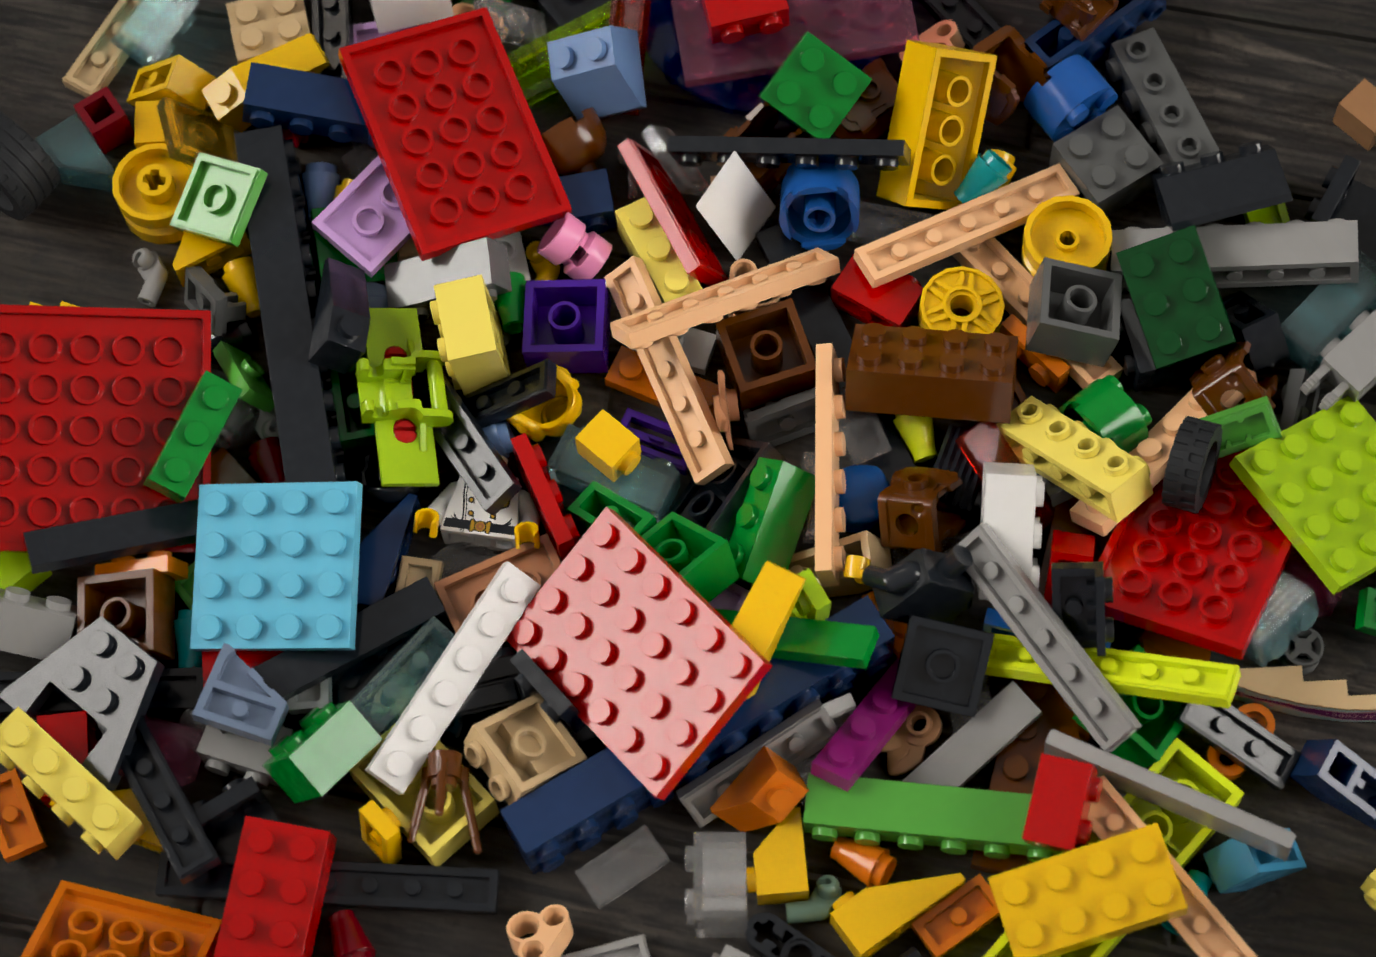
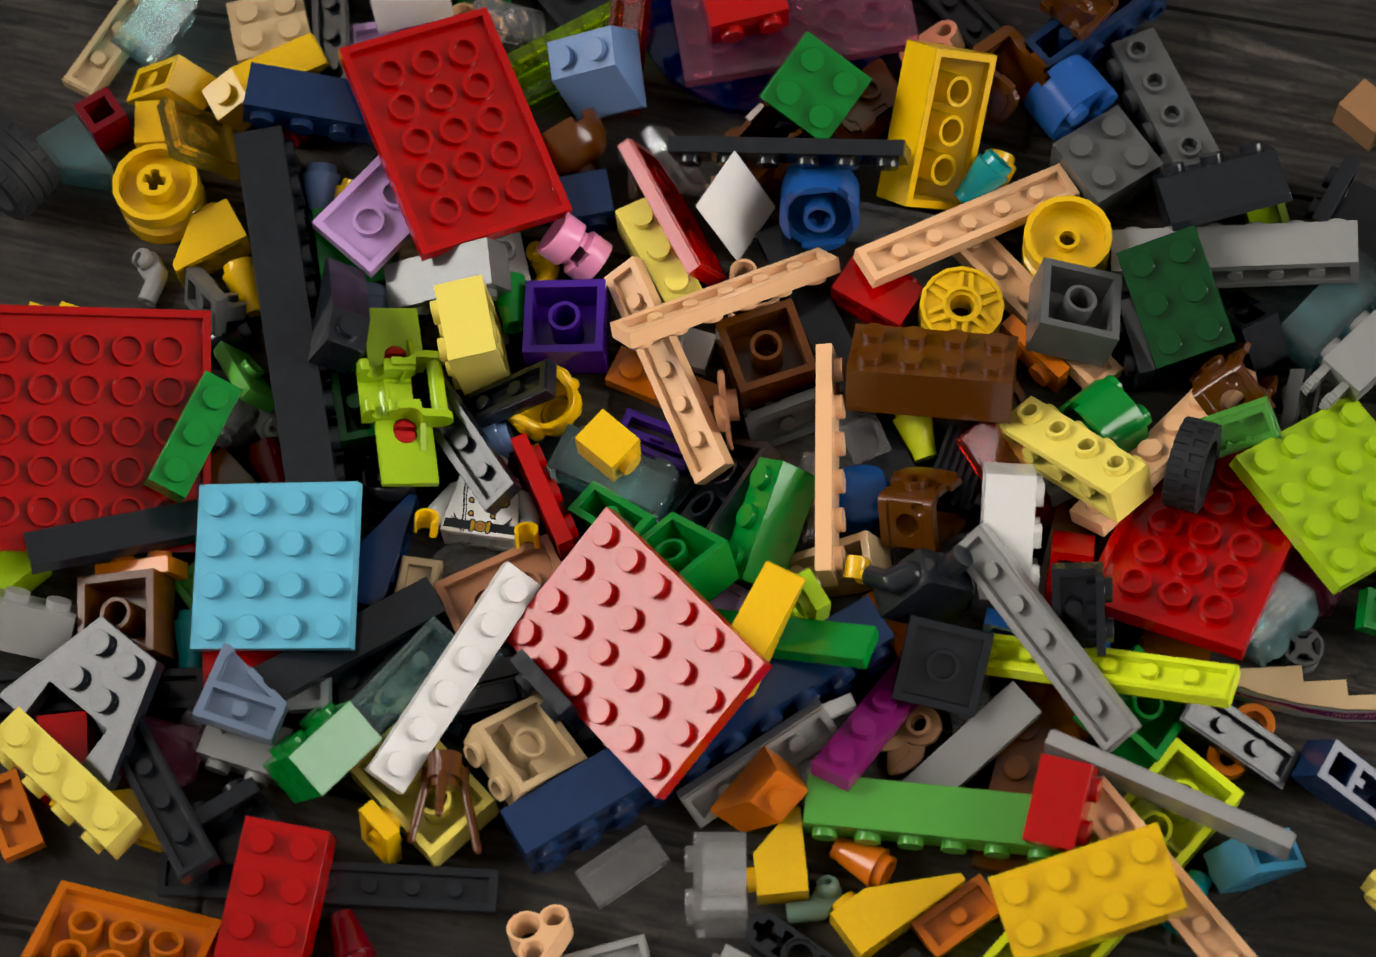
(218, 199): tile -> none

